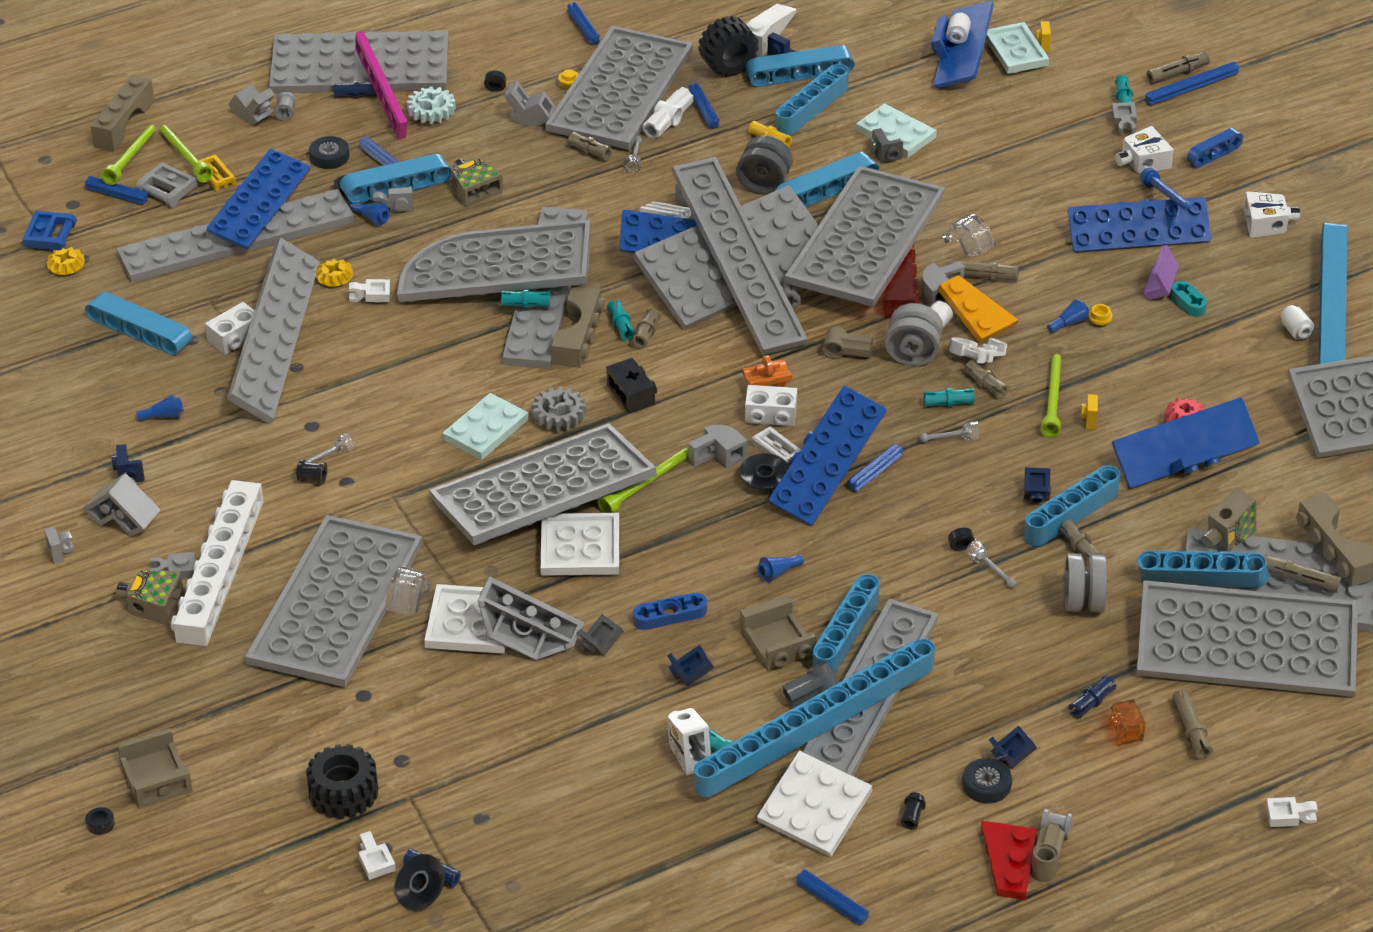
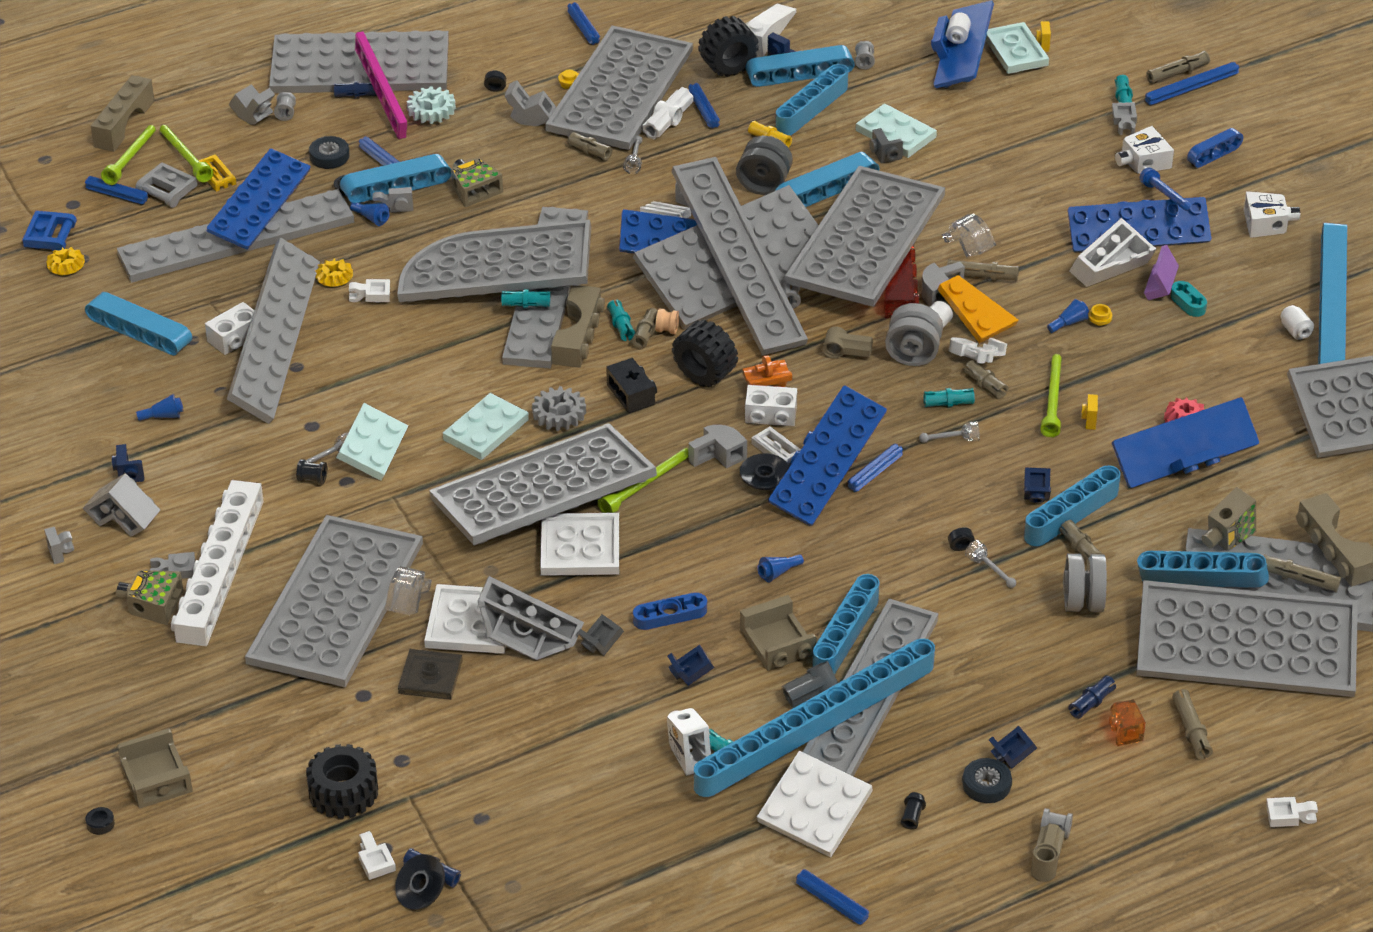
(372, 441): none -> light aqua plate
(430, 674): none -> clear smoke plate
(667, 321): none -> light nougat wheel
(705, 353): none -> black tyre
(865, 57): none -> light grey bush
(1010, 857): red wing -> none
(1112, 254): none -> white wedge

